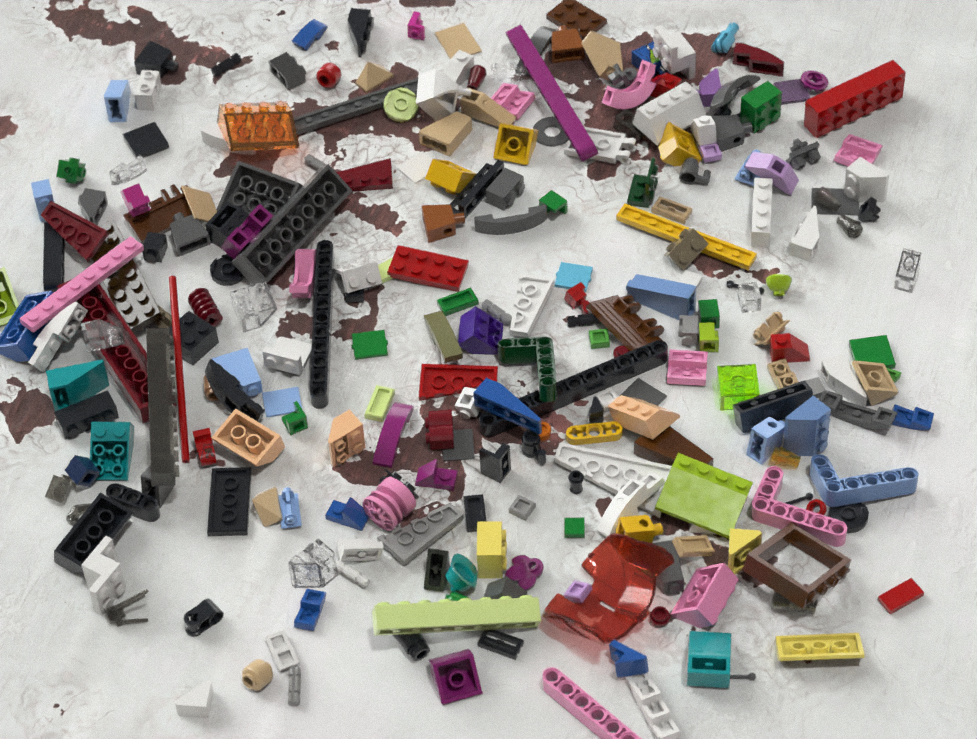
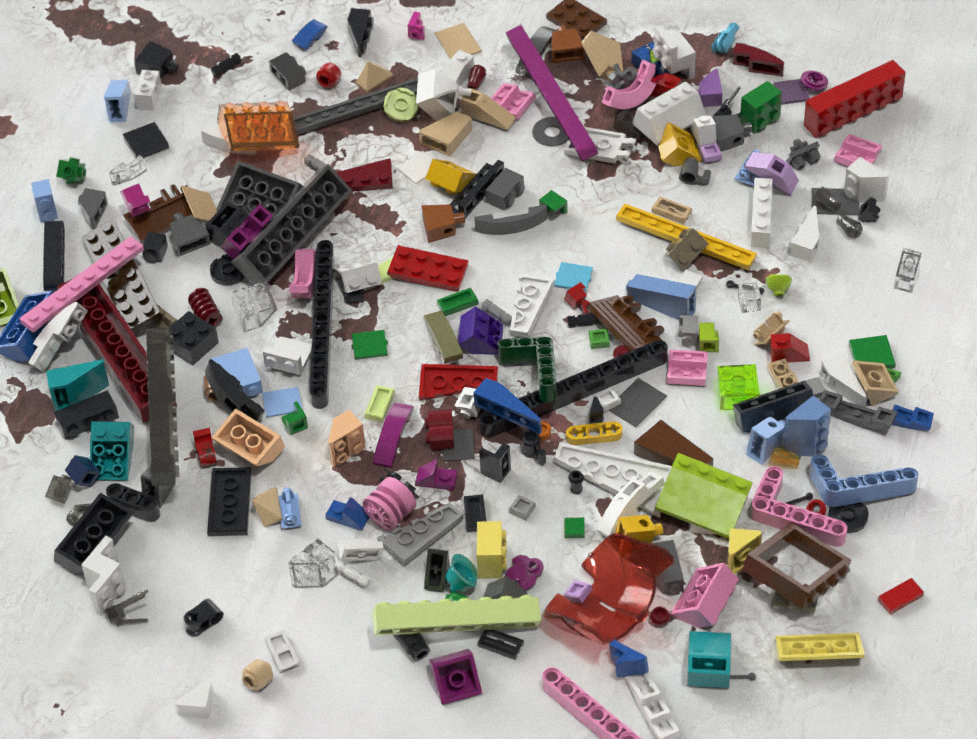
(75, 230): dark red wing -> none
(101, 335): clear slope -> none
(179, 370): red piece -> none
(294, 686): light grey axle -> none
(310, 609): blue slope -> none
(515, 143): yellow slope -> none
(641, 416): light nougat slope -> none
(642, 187): dark green bracket -> none
(693, 546): tan tile -> none
(709, 312): green panel -> none
(724, 93): dark grey slope -> none

